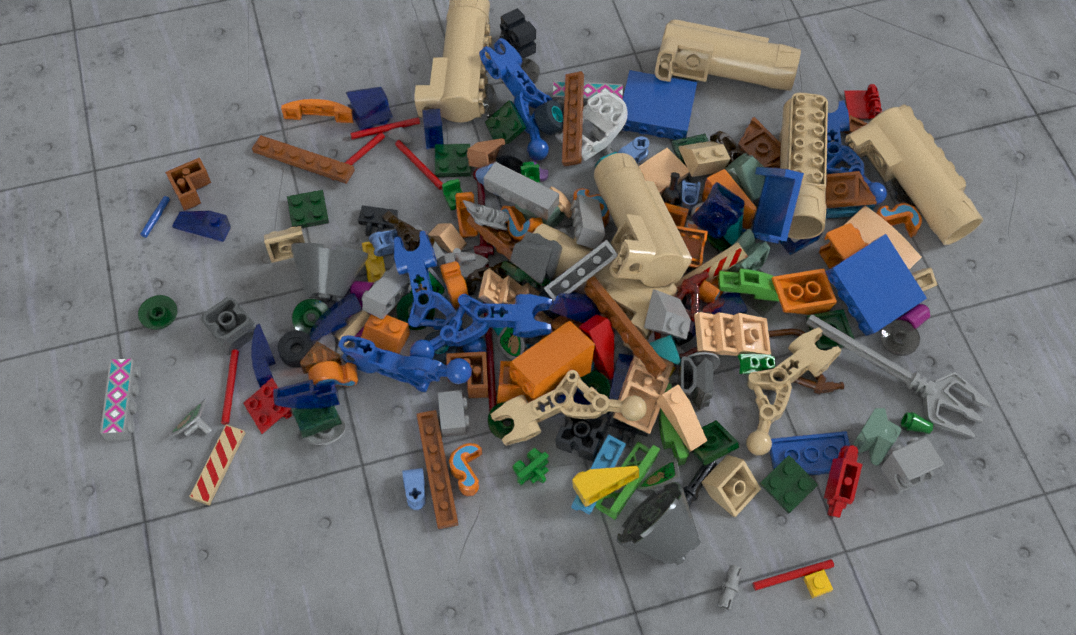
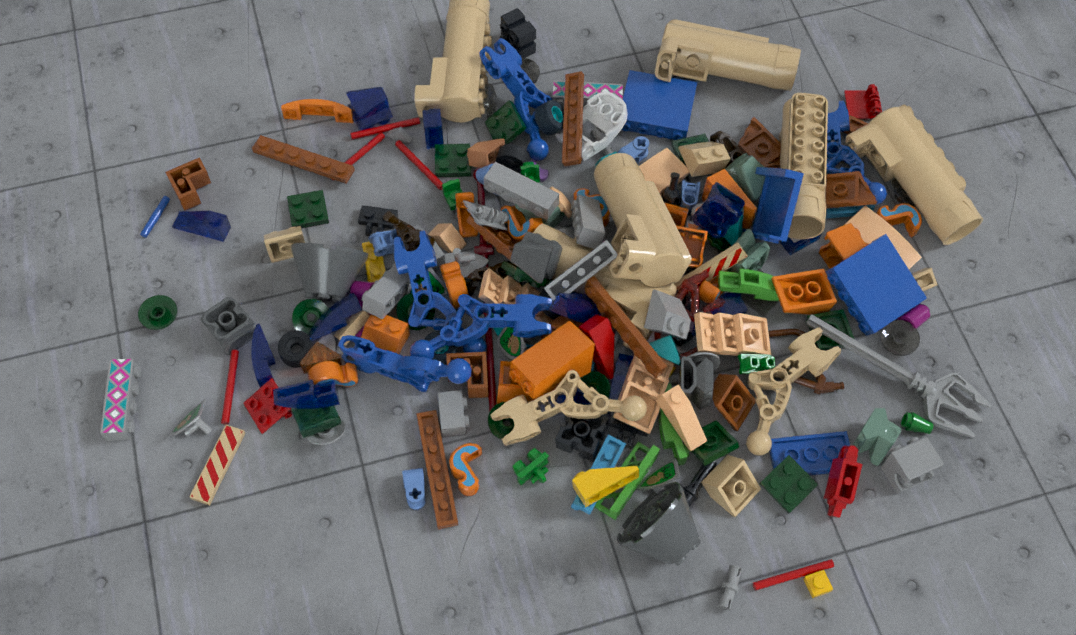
(732, 399): none -> dark orange slope

